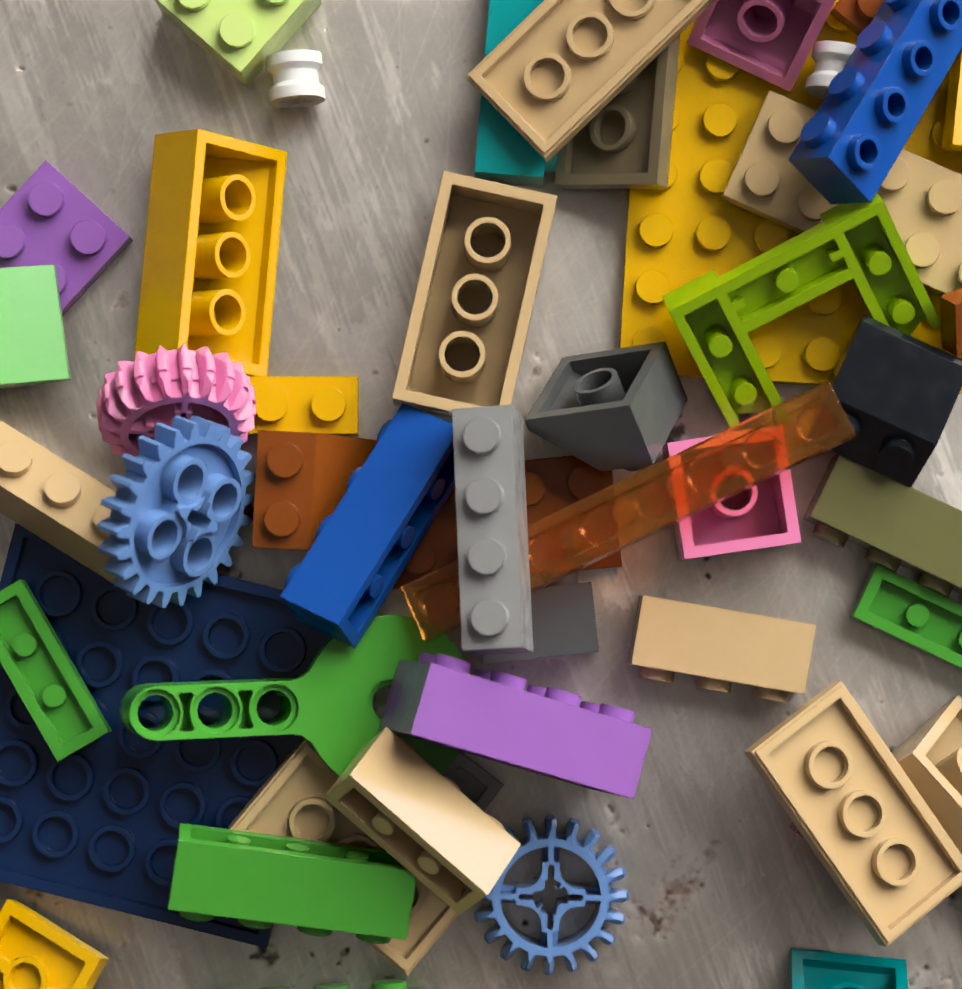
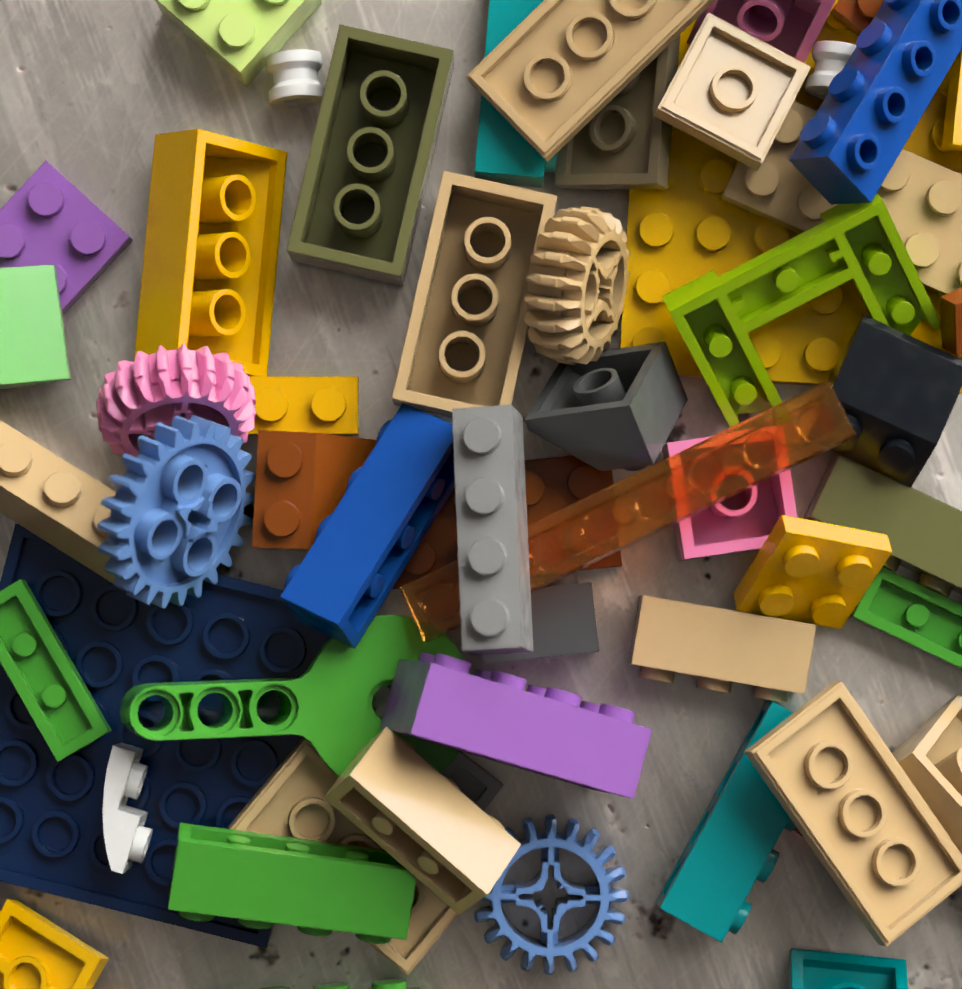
(124, 825): none -> white slope
(371, 155): none -> olive brick
(577, 285): none -> tan gear
(729, 844): none -> teal brick
(732, 91): none -> tile
(812, 572): none -> yellow plate

